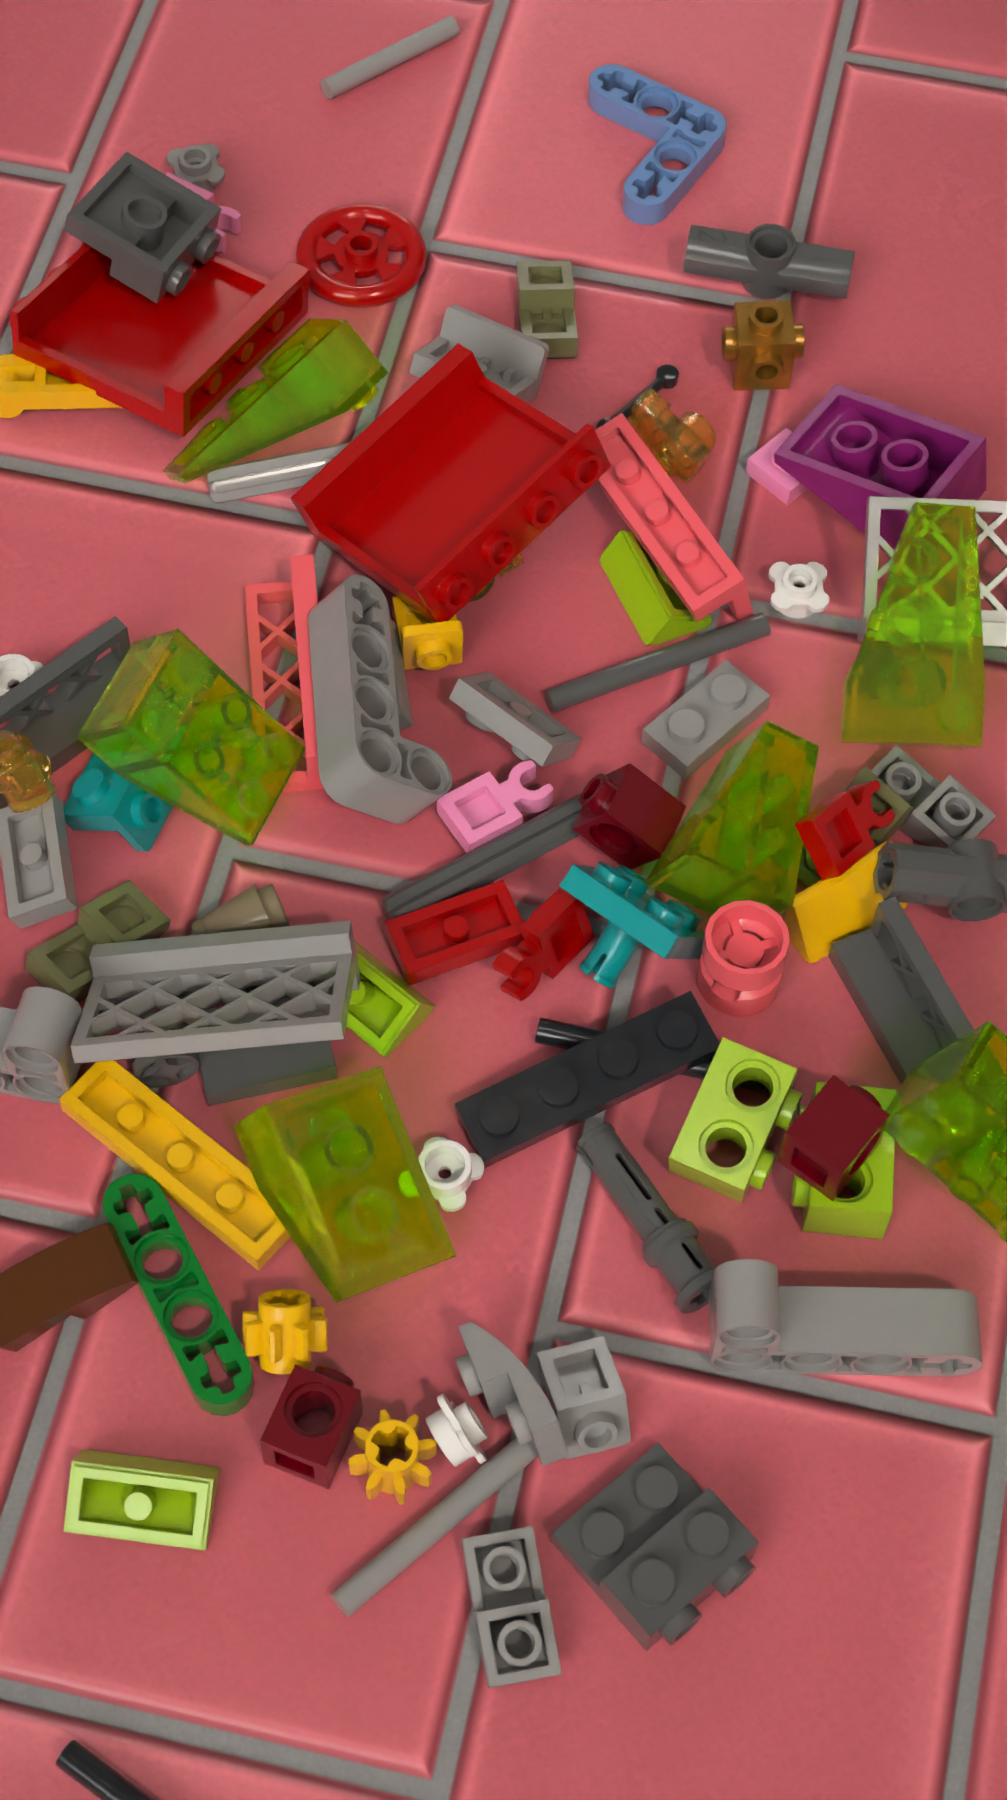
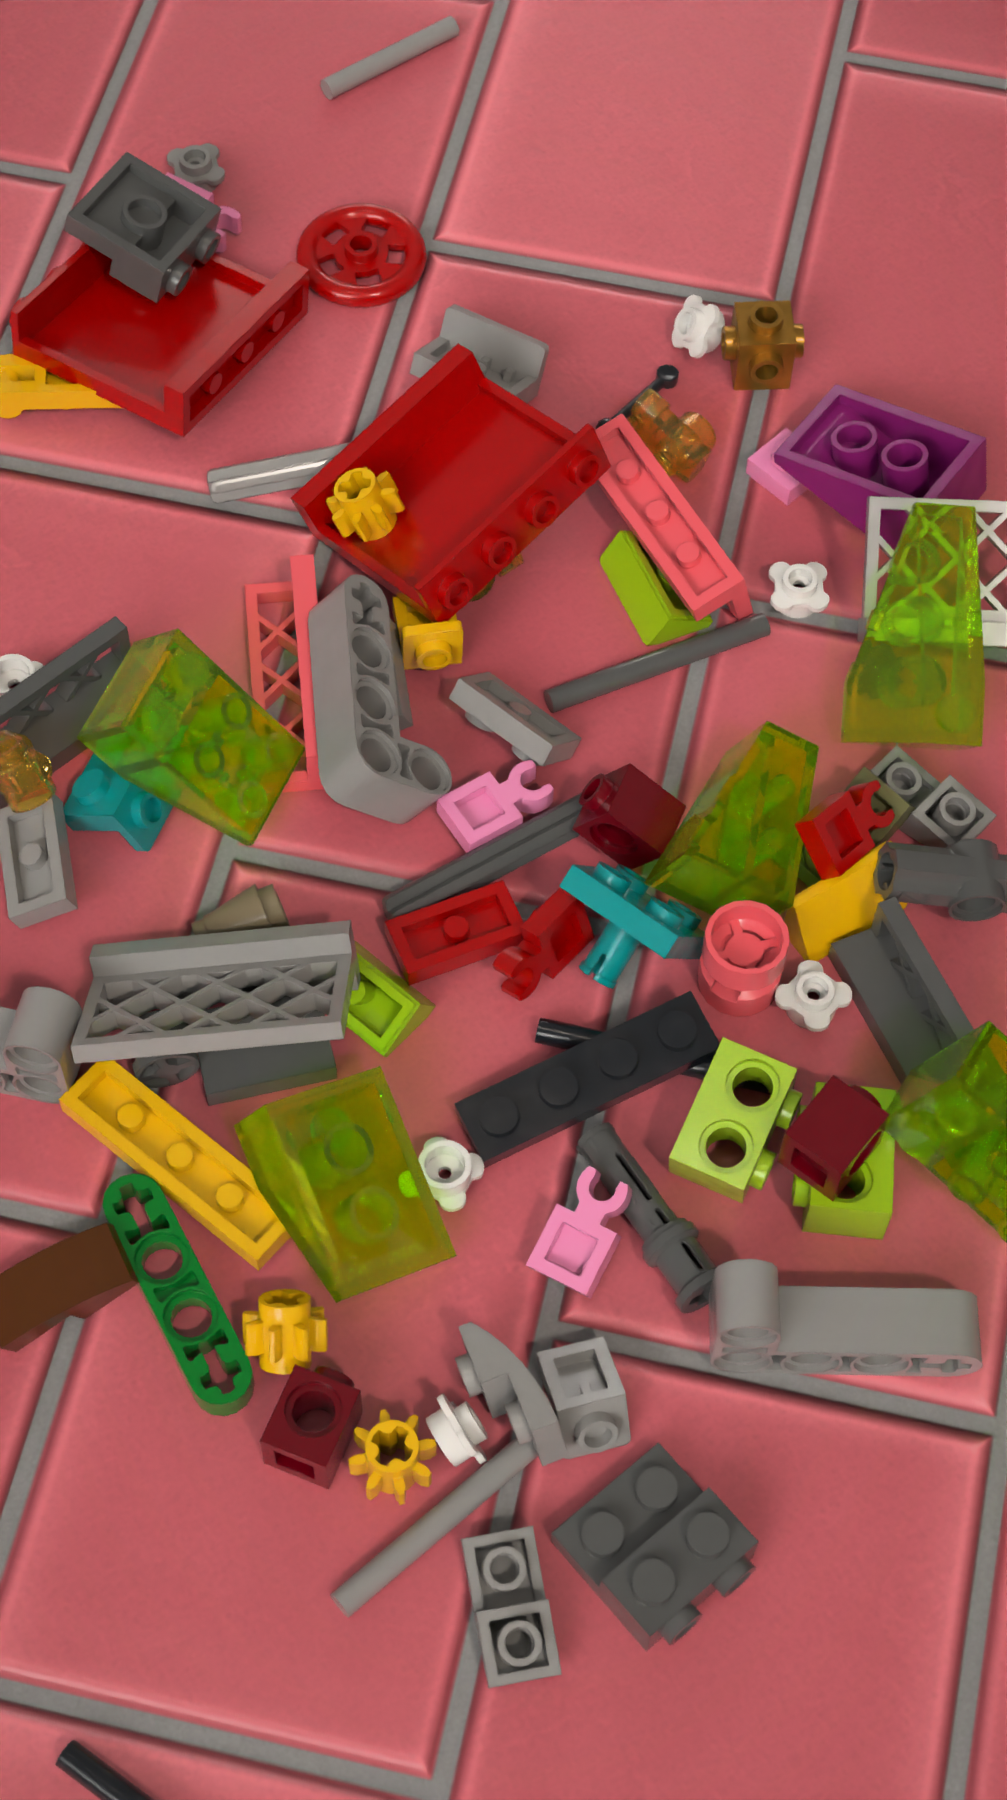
(111, 918): olive slope -> none
(141, 1499): lime slope -> none
(306, 382): clear neon green wedge -> none
(365, 504): none -> yellow gear
(547, 305): olive slope -> none
(577, 1243): none -> bright pink plate
(687, 134): medium blue beam -> none
(698, 327): none -> white plate
(705, 719): light grey plate -> none
(768, 261): dark grey piece -> none
(807, 1012): none -> white plate

